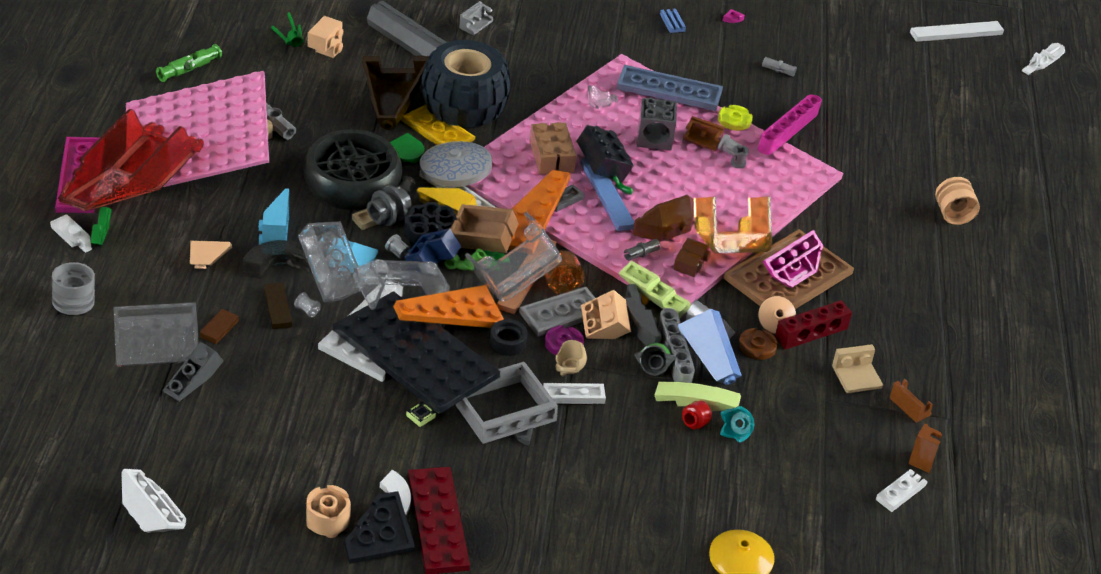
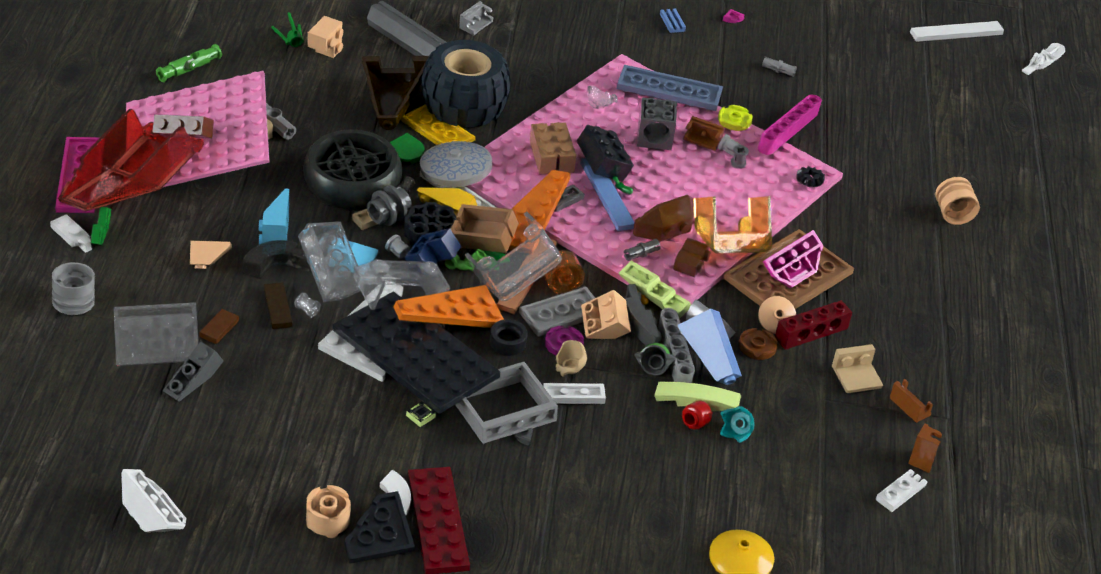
(194, 125): none -> brick
(804, 177): none -> black gear

